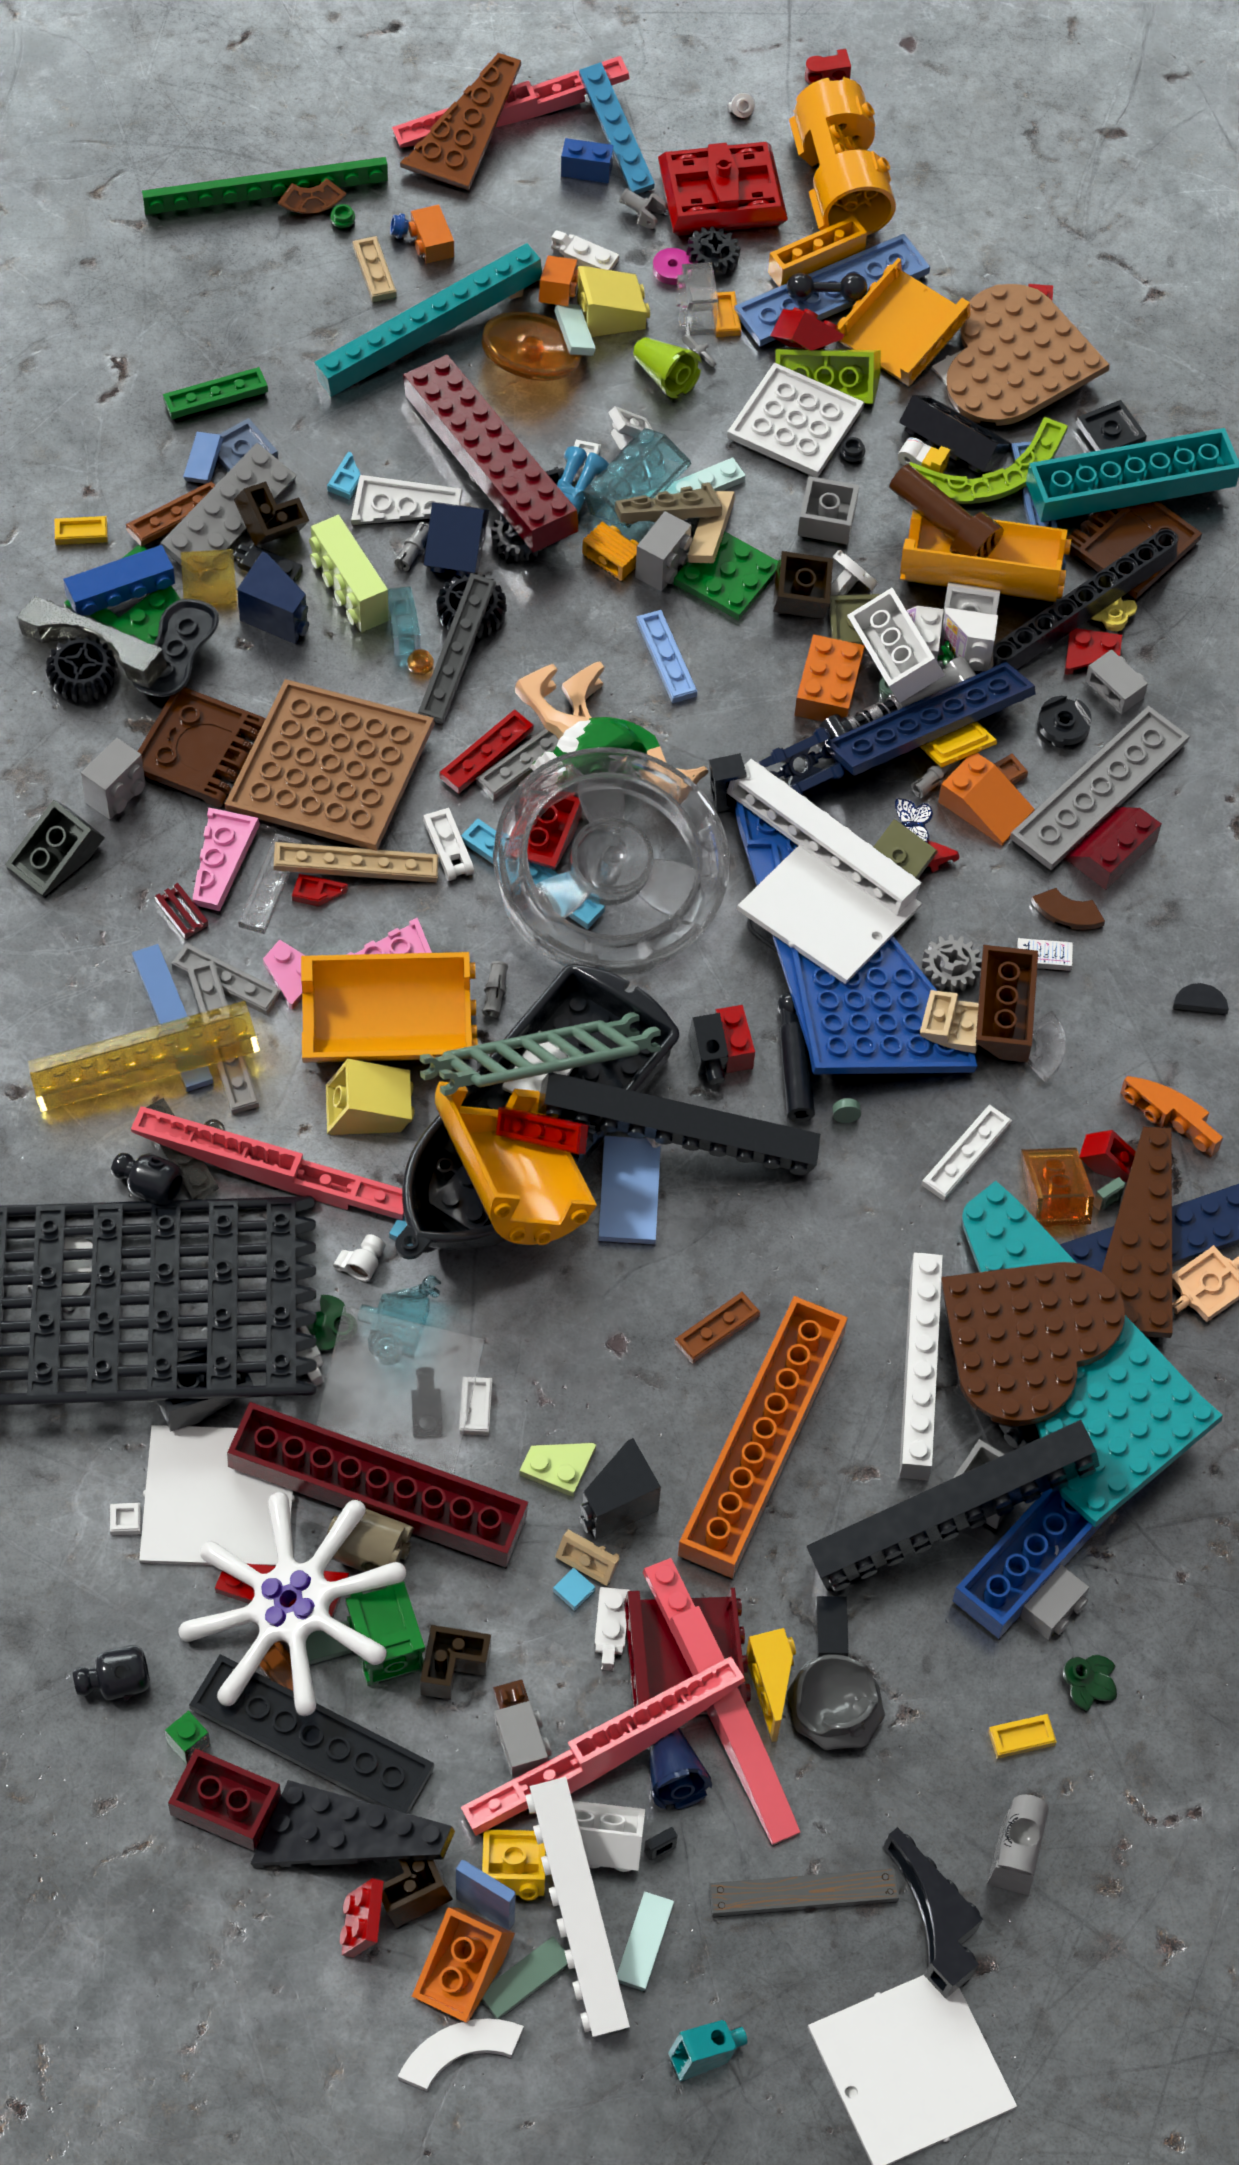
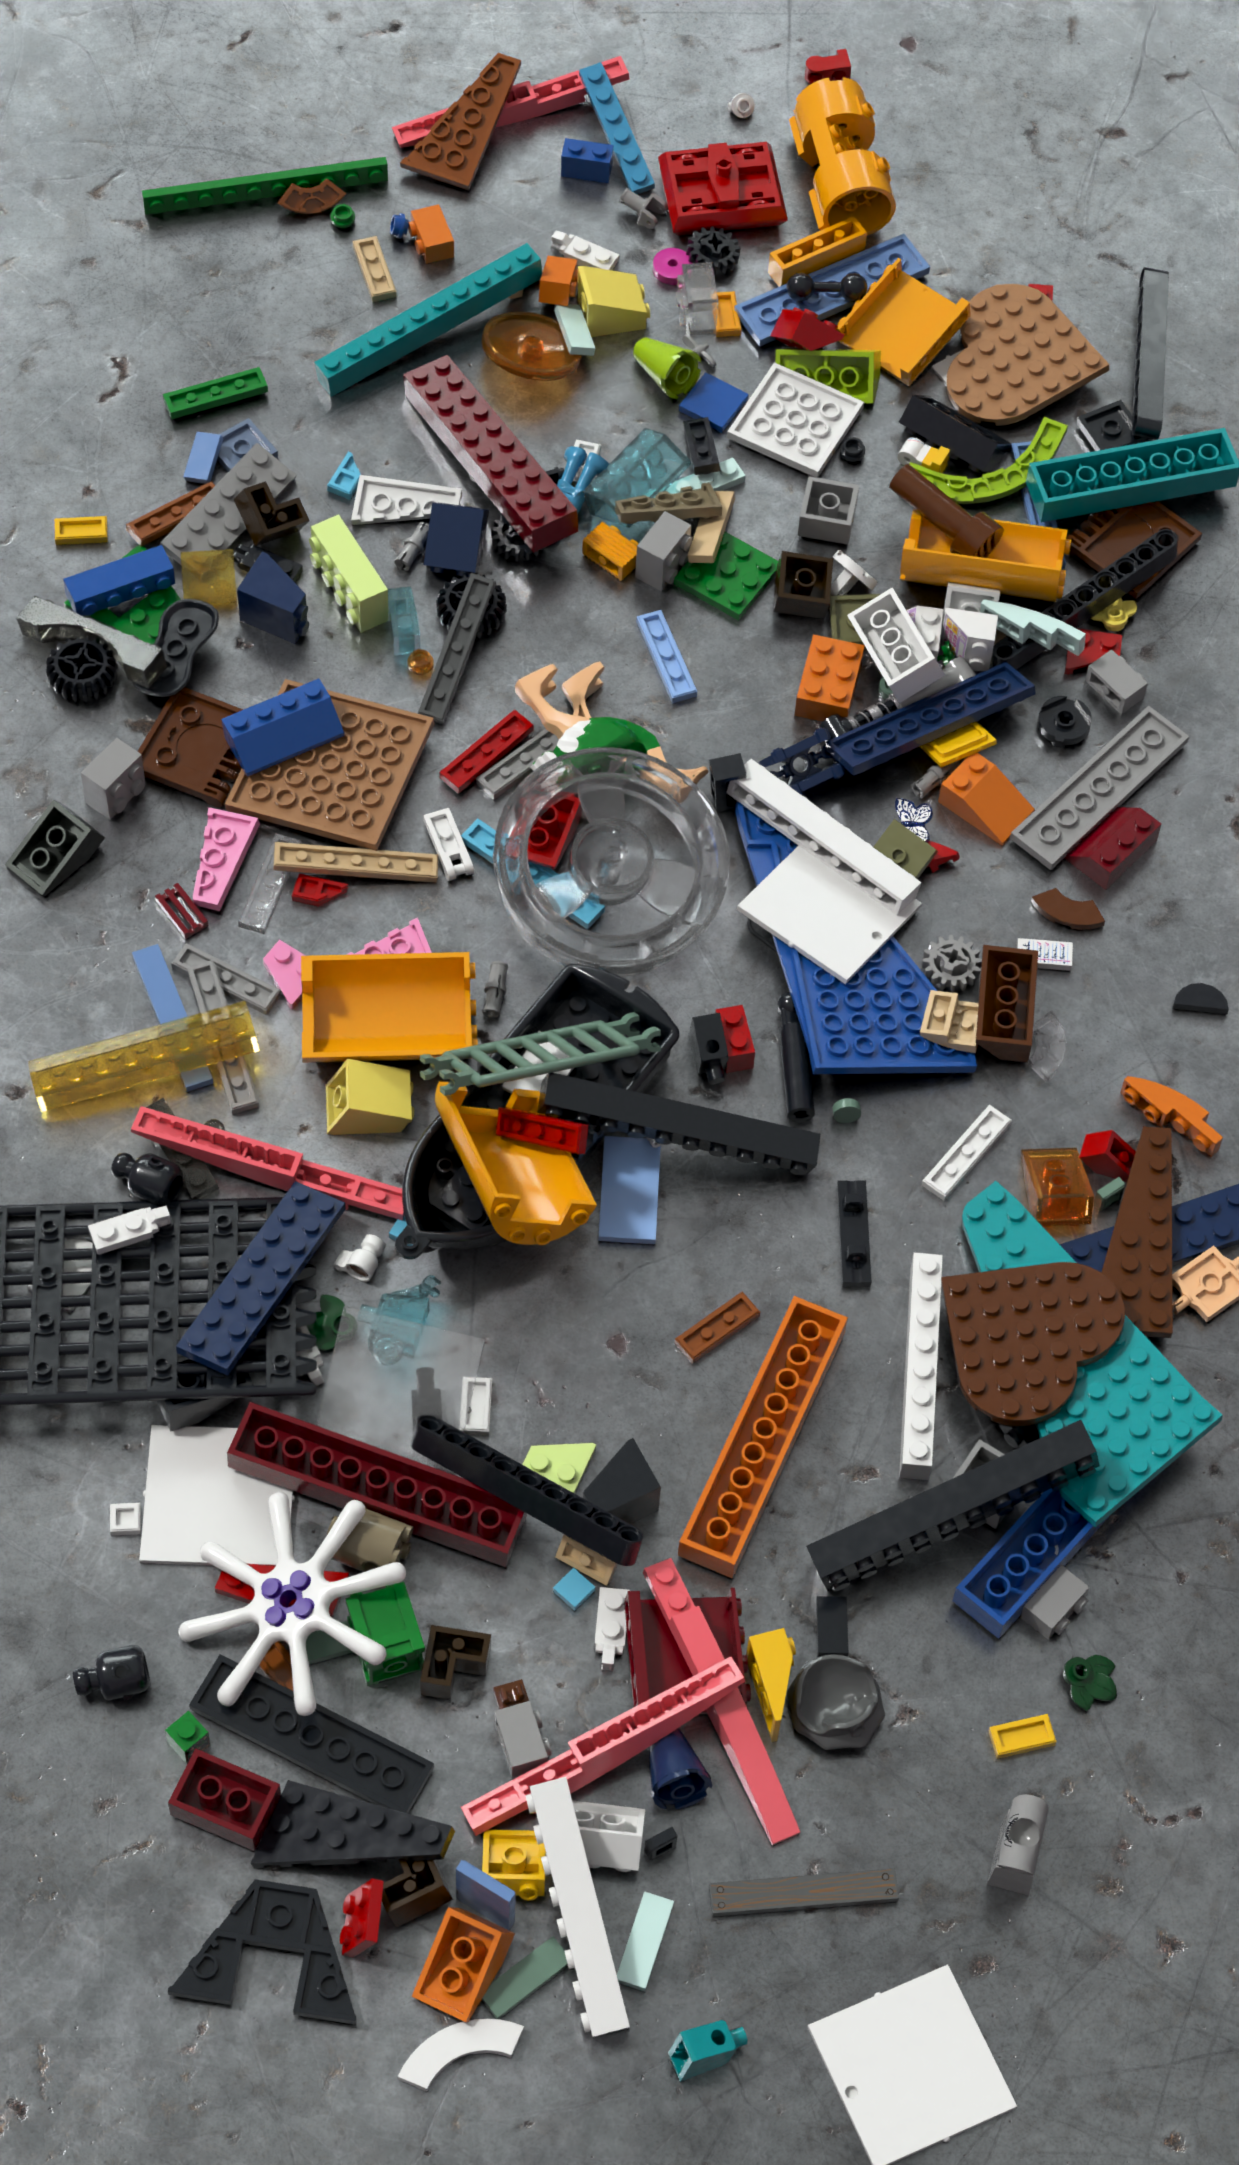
(128, 1228): none -> white hinge
(260, 1278): none -> dark blue plate
(279, 1919): none -> black wing
(282, 727): none -> blue slope
(527, 1490): none -> black beam
(626, 426): white slope -> none
(701, 446): none -> black plate
(713, 400): none -> blue tile
(854, 1234): none -> black hinge
(945, 1914): black arch -> none
(1012, 769): dark orange tile -> none
(1026, 623): none -> light aqua slope
(1150, 353): none -> beam

